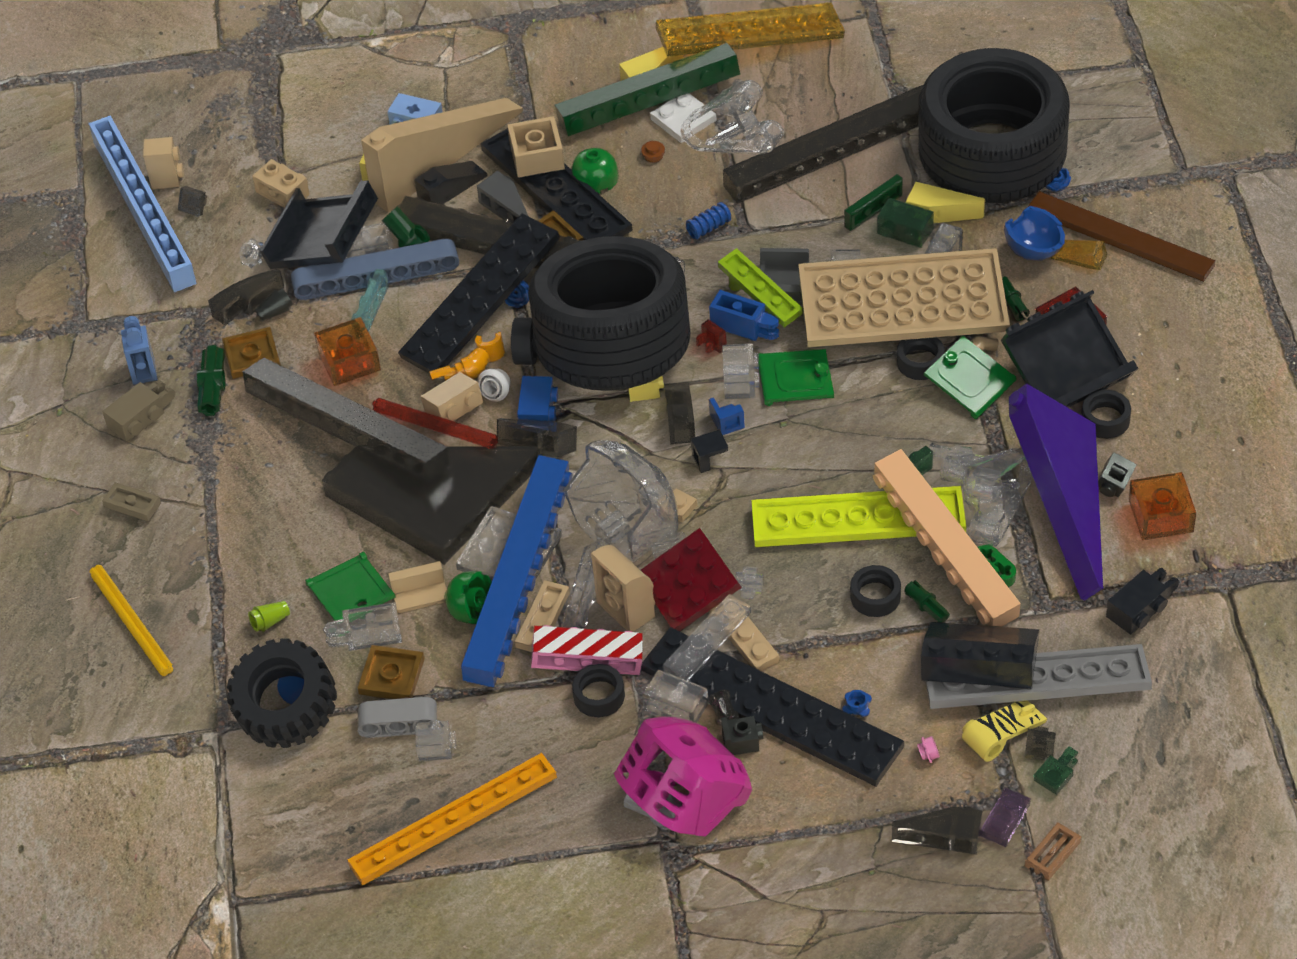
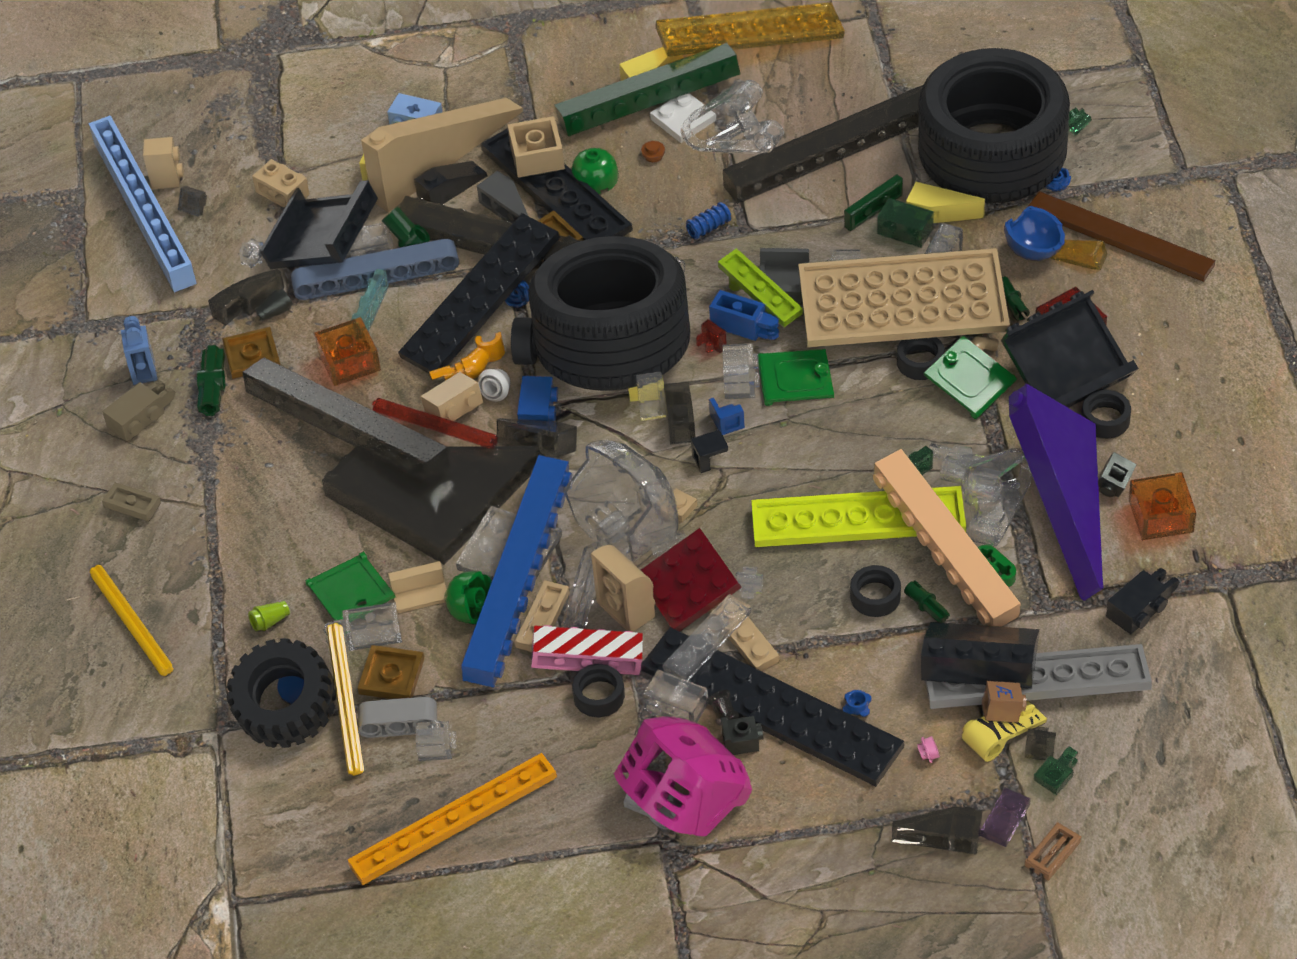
(345, 699): none -> yellow axle
(651, 396): none -> clear tile
(1003, 701): none -> medium nougat brick
(1078, 120): none -> clear green plate

